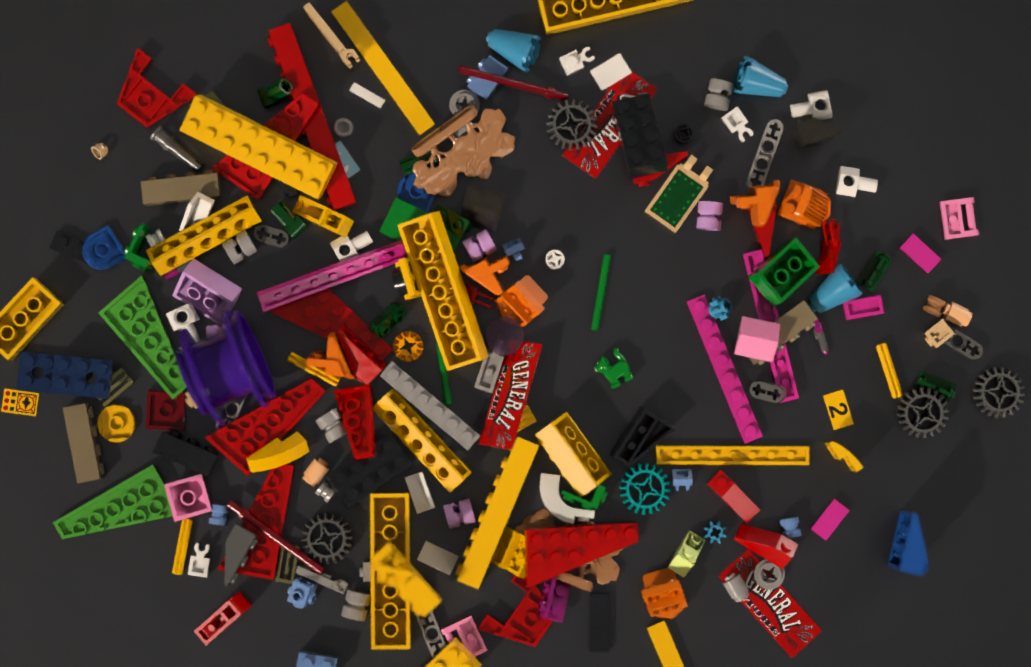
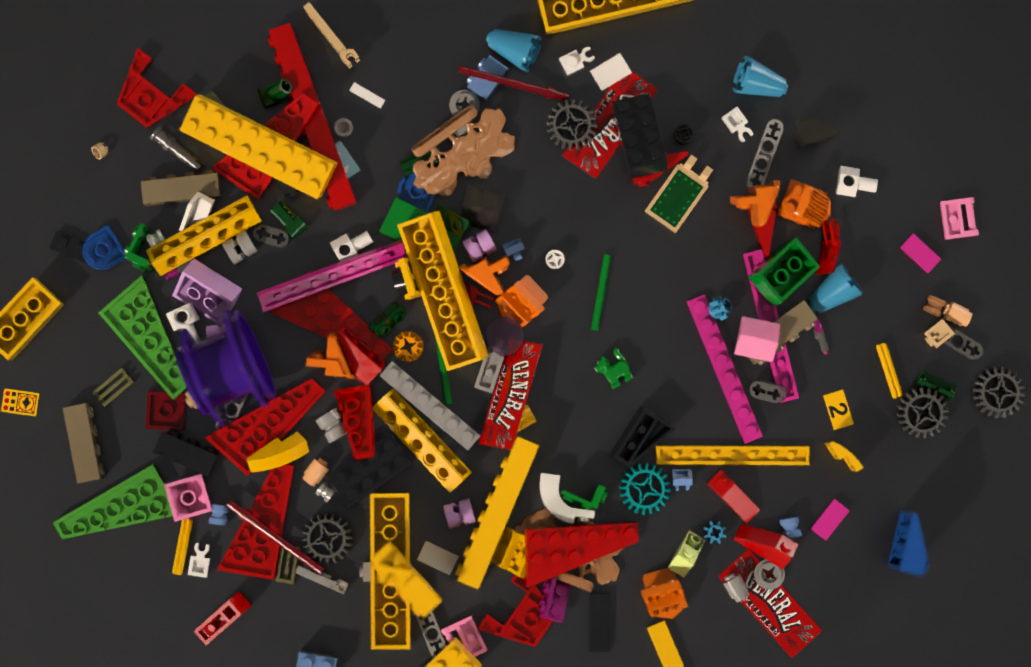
(64, 375): dark blue bracket -> none
(116, 423): yellow tile -> none
(236, 548): dark grey slope -> none
(302, 592): medium blue brick -> none
(316, 371): yellow axle -> none
(323, 216): yellow slope -> none
(356, 605): light grey wheel -> none
(383, 68): yellow tile -> none
(420, 492): white panel -> none
(573, 454): yellow brick -> none
(709, 215): lavender wheel -> none
(718, 95): light grey wheel -> none
(808, 107): white piece -> none
(863, 307): dark pink tile -> none
(874, 271): dark green hinge -> none

